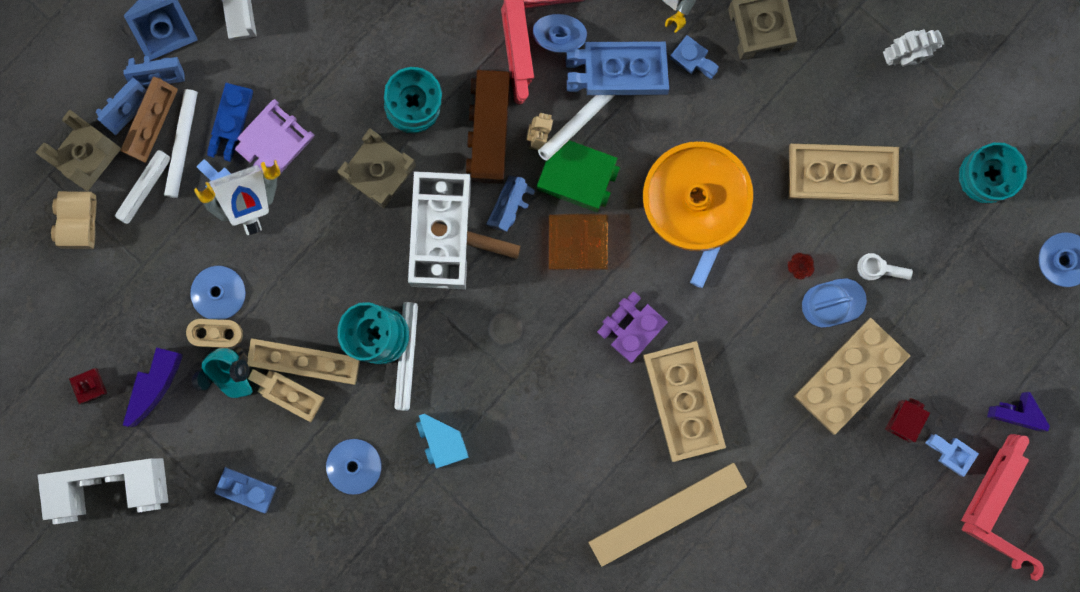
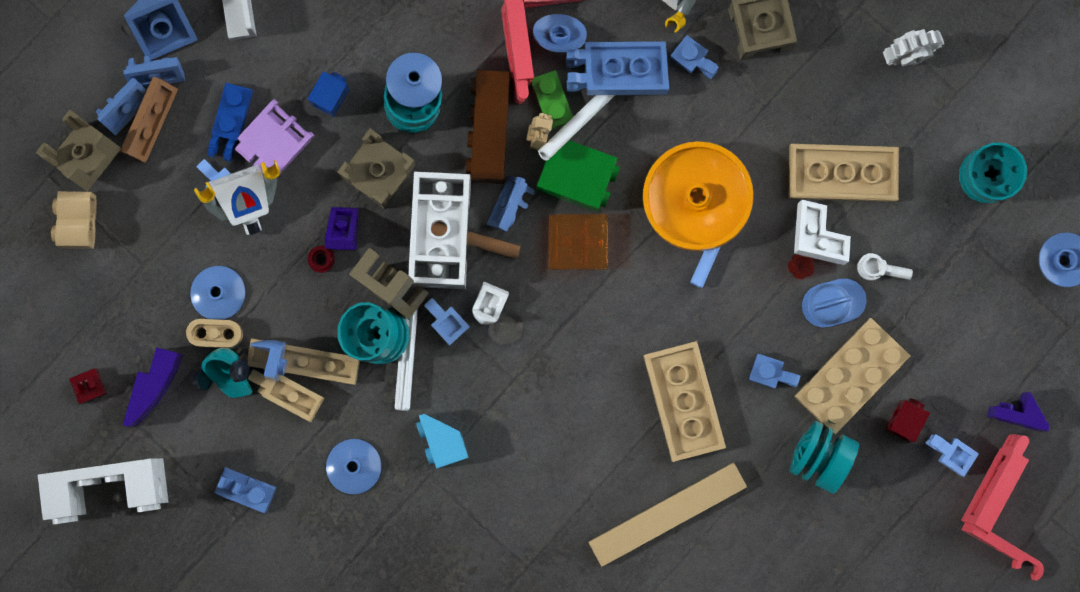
(142, 187): white axle -> none
(180, 143): white piece -> none
(276, 363): none -> medium blue plate
(313, 255): none -> dark red plate
(329, 93): none -> blue brick
(342, 229): none -> dark purple slope
(388, 284): none -> dark tan panel
(413, 93): none -> medium blue dish
(448, 323): none -> light blue plate
(489, 304): none -> white plate
(552, 98): none -> bright green plate
(638, 333): medium lavender plate -> none
(769, 372): none -> medium blue plate
(814, 240): none -> white plate
(828, 459): none -> teal wheel

